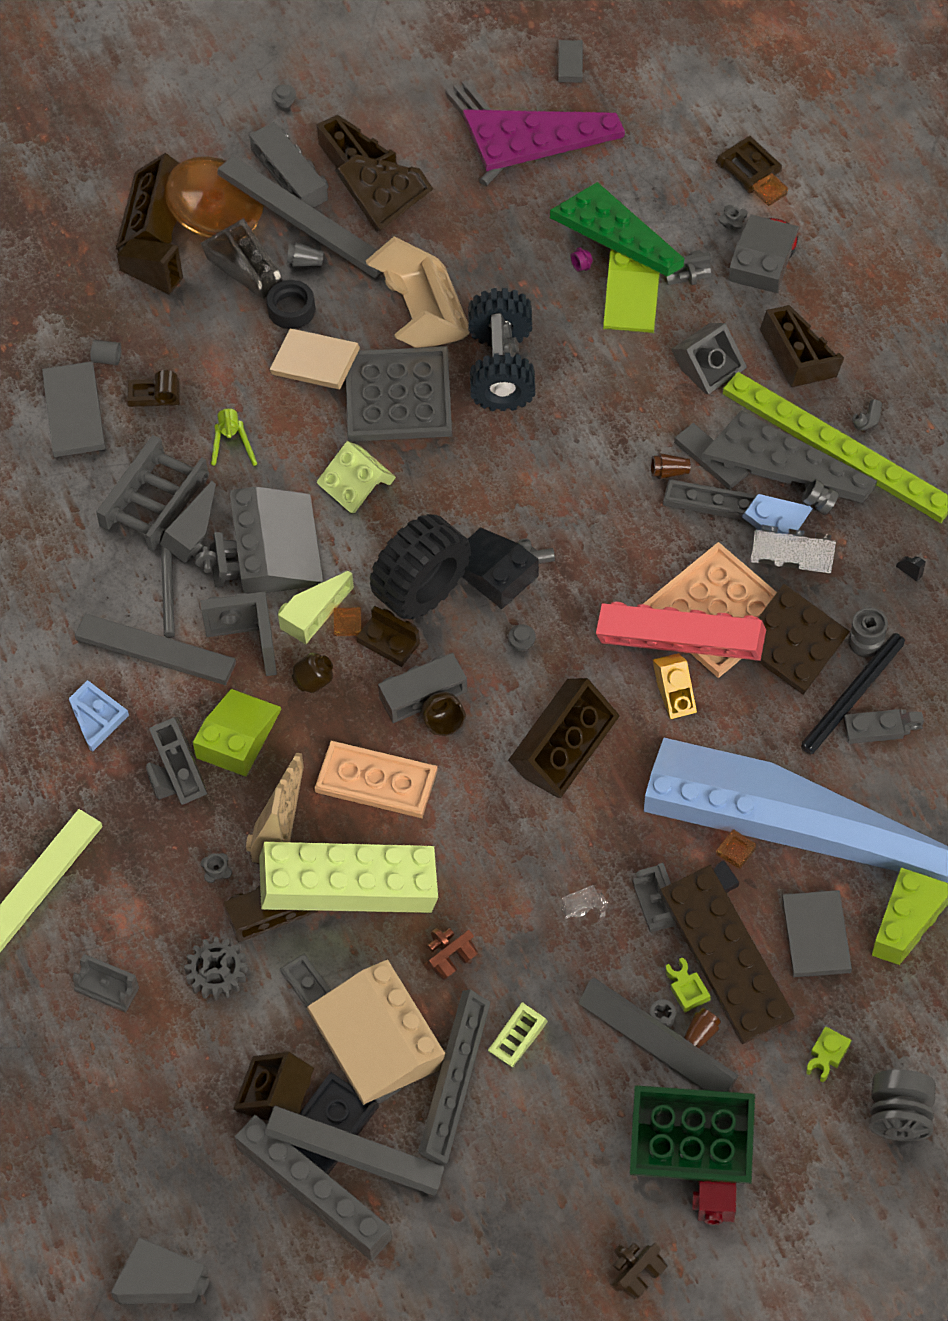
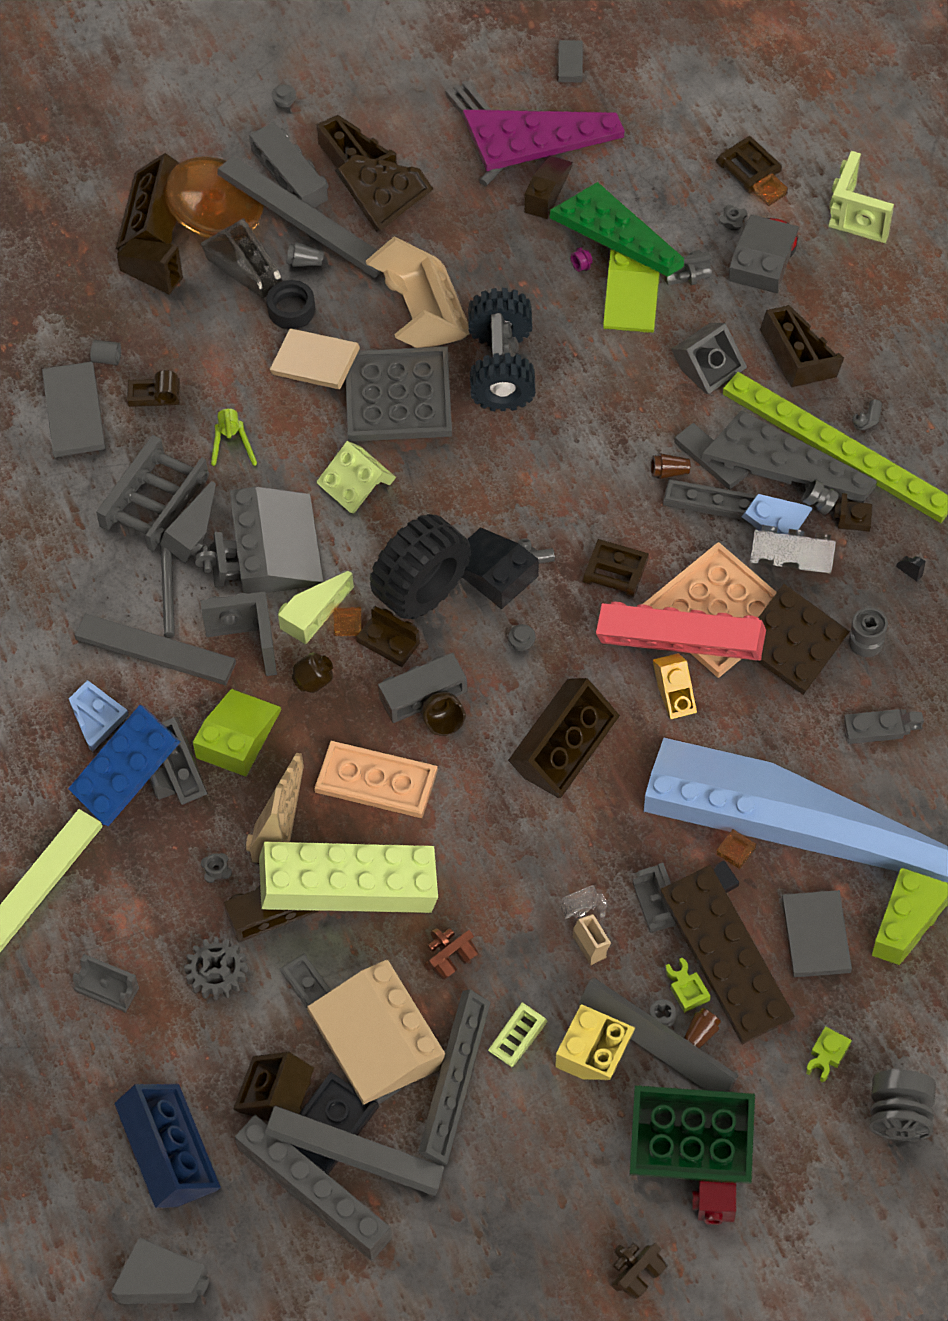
(124, 765): none -> blue plate
(166, 1144): none -> dark blue slope
(546, 186): none -> dark brown slope
(591, 939): none -> tan piece
(593, 1045): none -> light yellow slope
(617, 560): none -> dark brown plate
(849, 206): none -> yellowish green bracket
(852, 693): black axle -> none
(853, 515): none -> dark brown bracket

